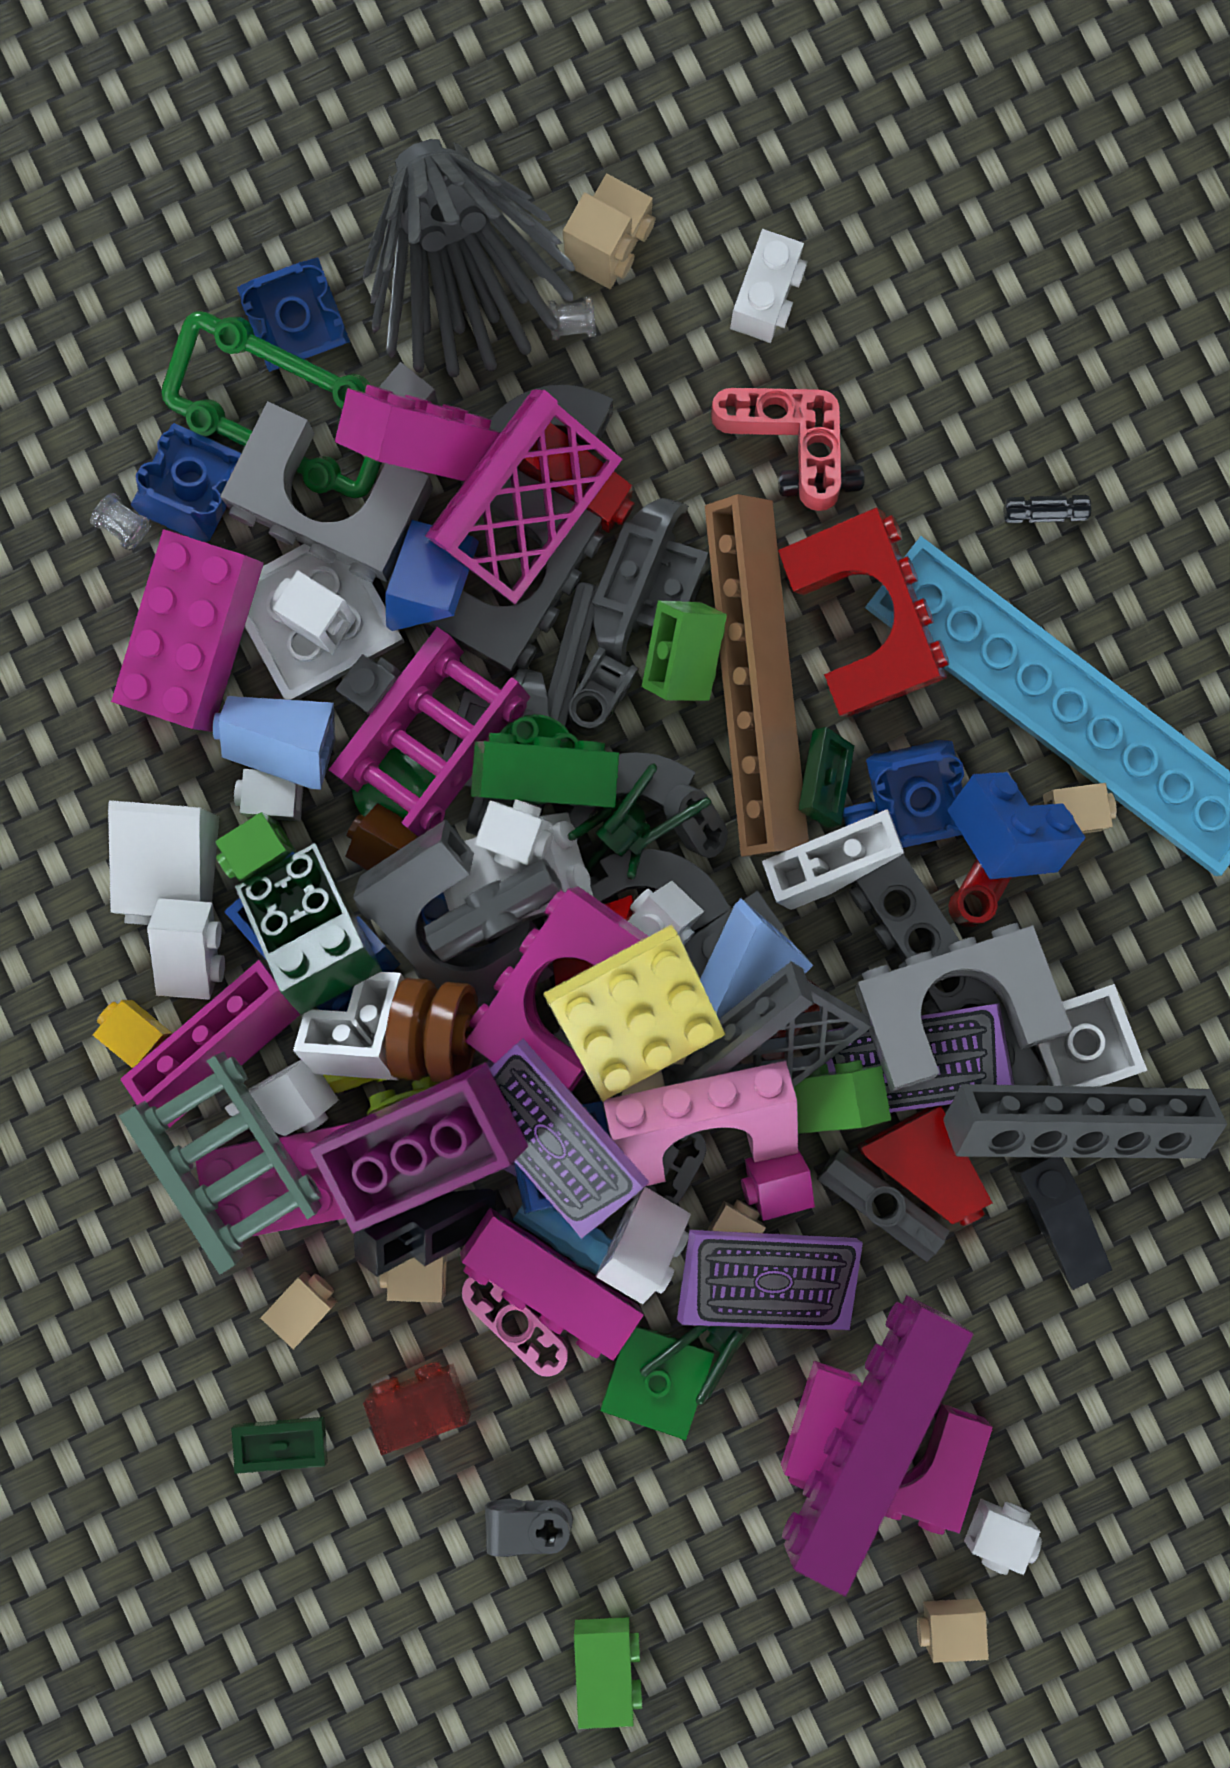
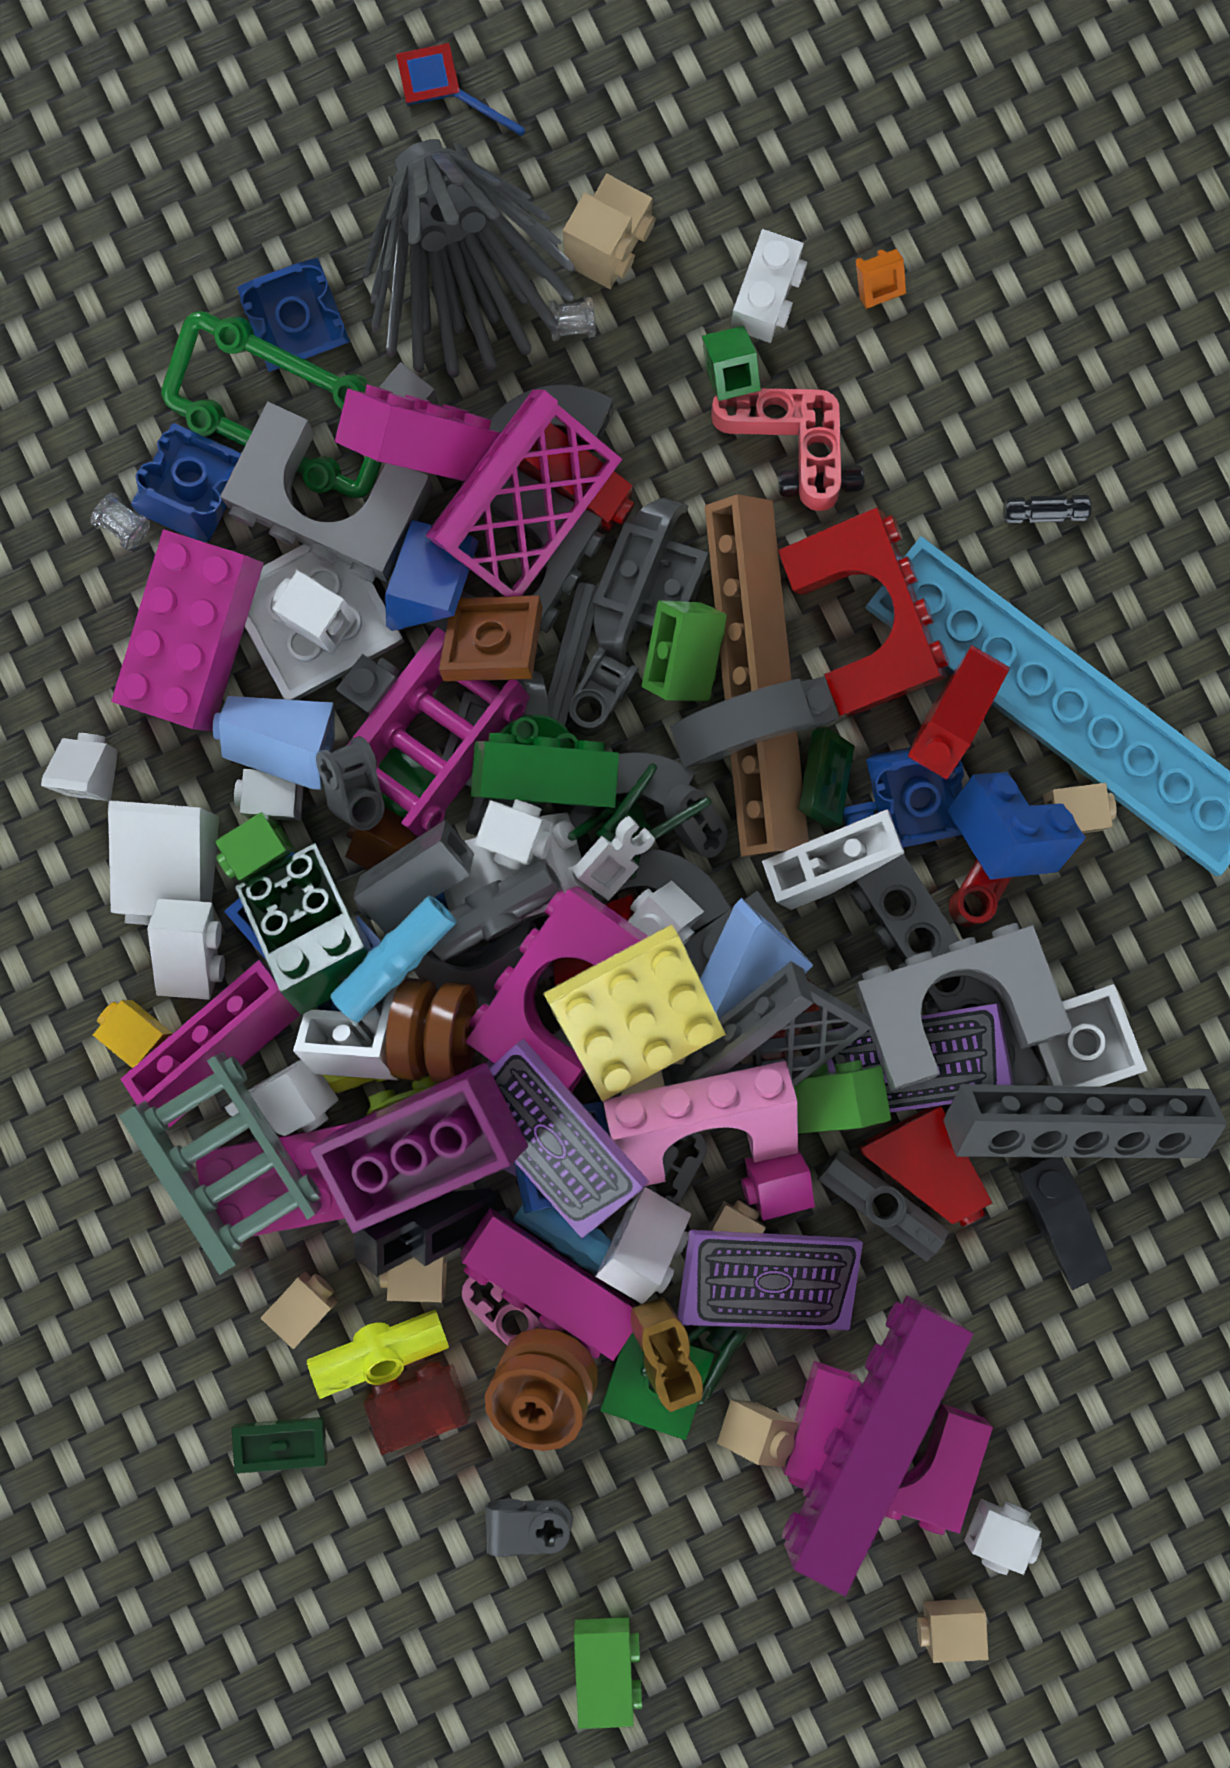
(82, 768): none -> white slope
(351, 776): none -> dark grey piece
(377, 1354): none -> neon yellow piece
(393, 958): none -> medium azure axle
(431, 75): none -> piece
(491, 639): none -> dark orange plate
(541, 1389): none -> dark orange wheel
(611, 863): none -> white plate
(666, 1354): none -> pearl gold brick
(731, 363): none -> green brick
(752, 719): none -> dark grey arch
(758, 1433): none -> tan brick
(881, 278): none -> orange tile
(958, 712): none -> red slope

